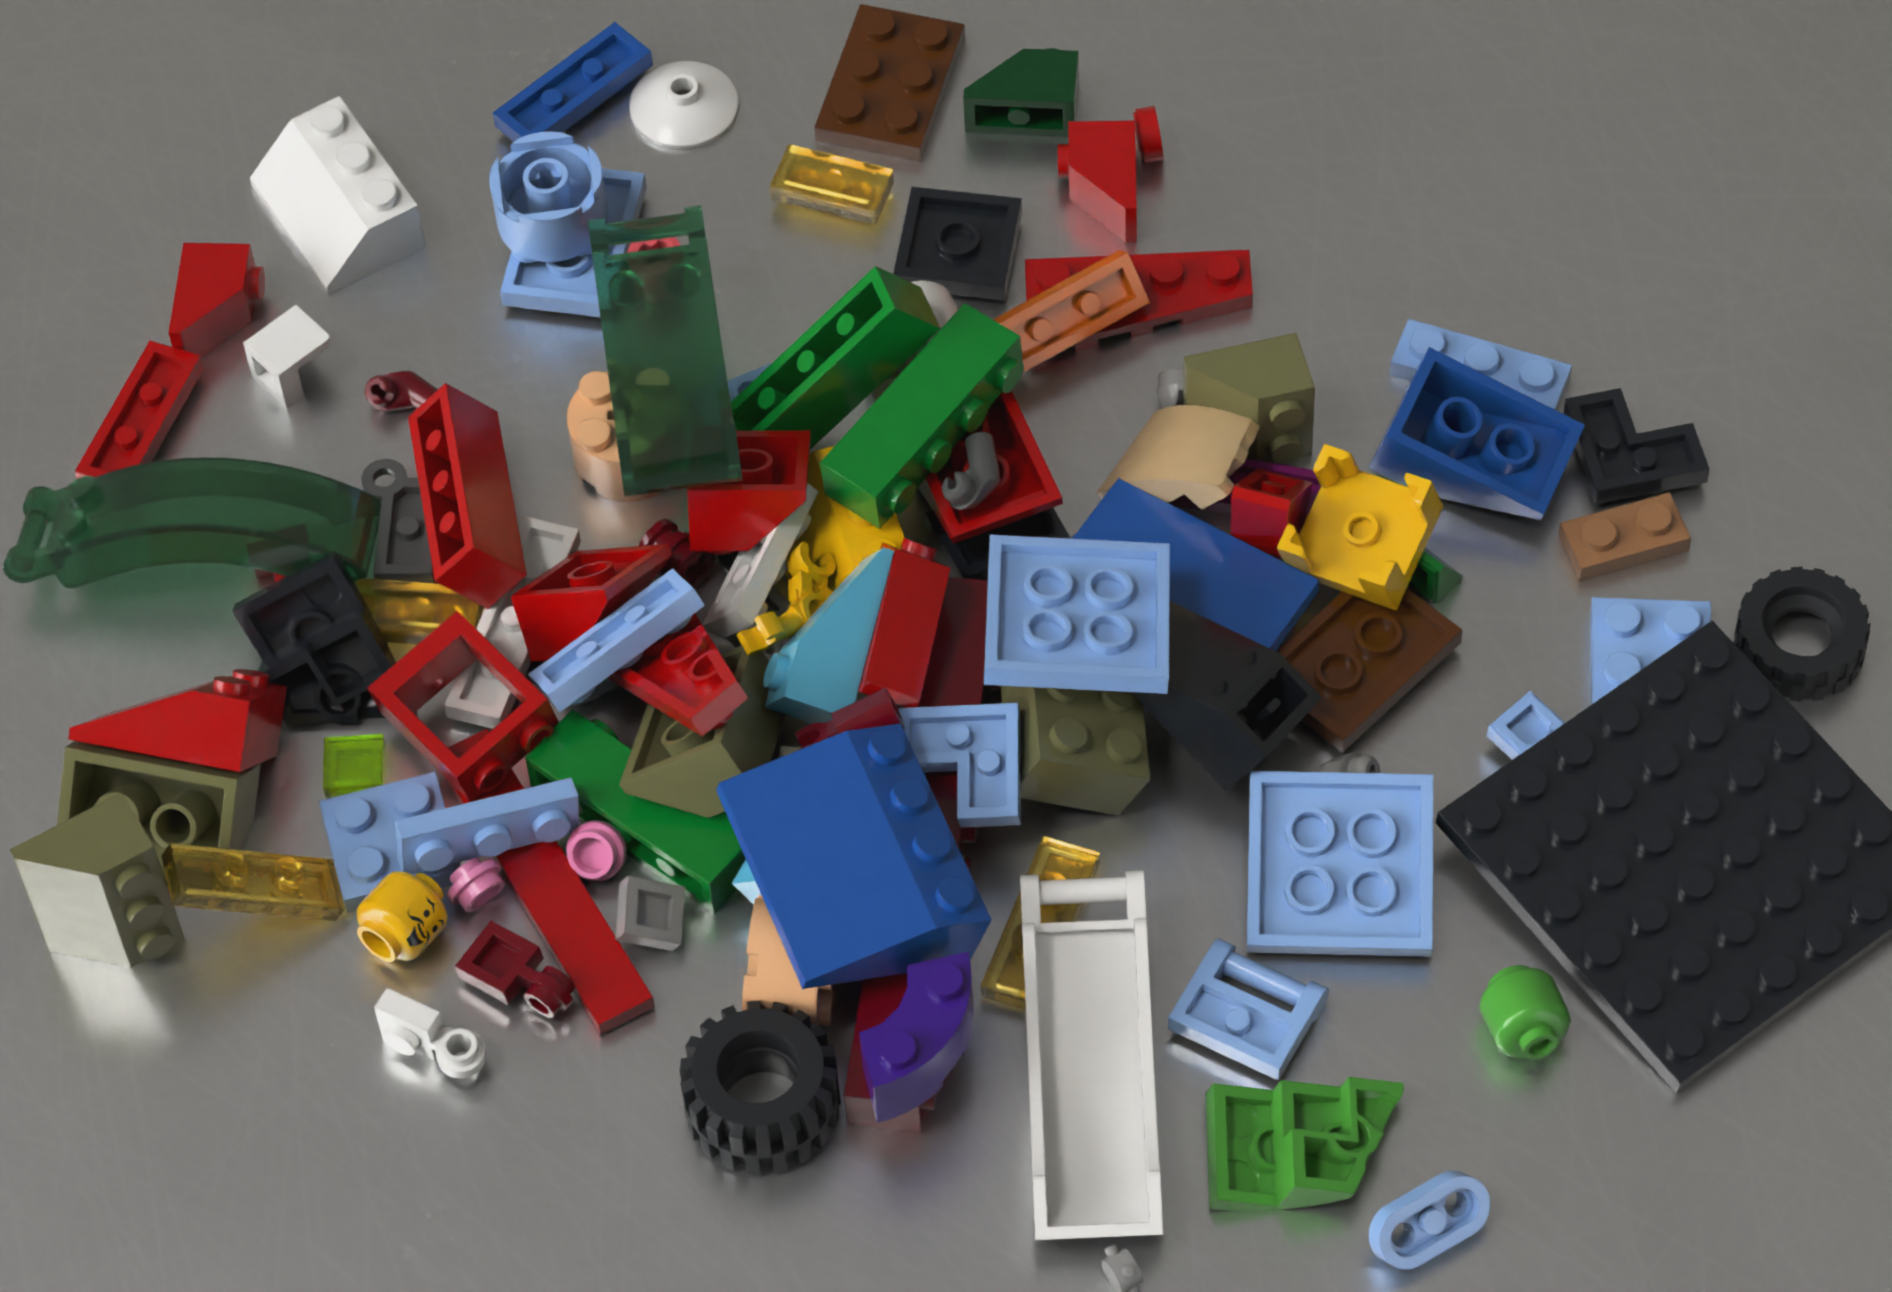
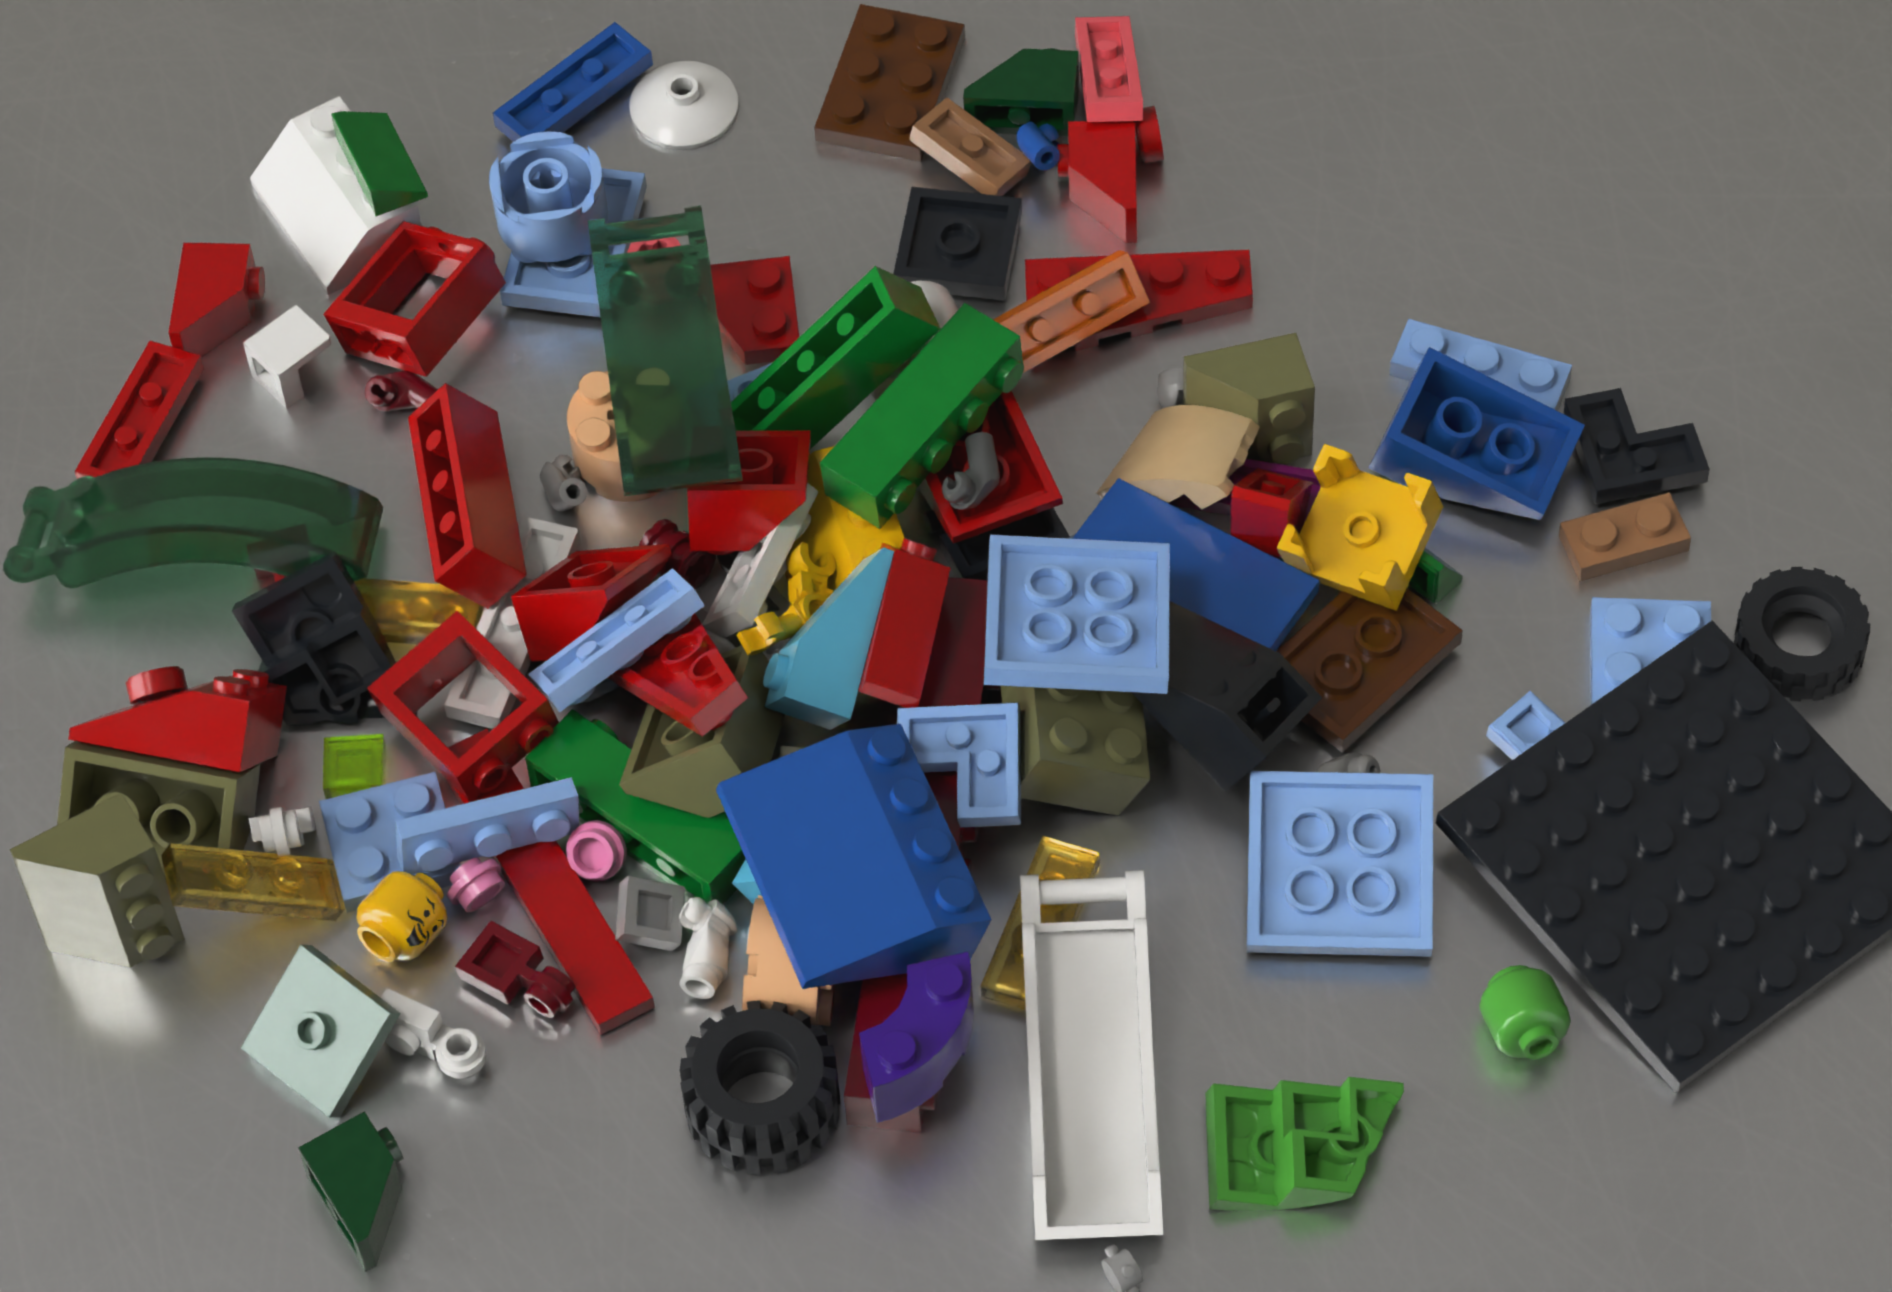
(155, 684): none -> red tile
(282, 829): none -> white plate
(320, 1030): none -> plate
(357, 1182): none -> dark green slope
(364, 310): none -> red window
(378, 160): none -> green slope
(402, 531): dark grey hinge -> none
(563, 484): none -> light grey arm
(708, 949): none -> white arm
(756, 307): none -> red wing
(831, 184): clear yellow plate -> none
(869, 712): dark red bar -> none
(969, 149): none -> medium nougat plate
(1039, 144): none -> blue arm
(1108, 69): none -> coral plate
(1242, 1023): light blue plate -> none
(1426, 1224): light blue plate -> none

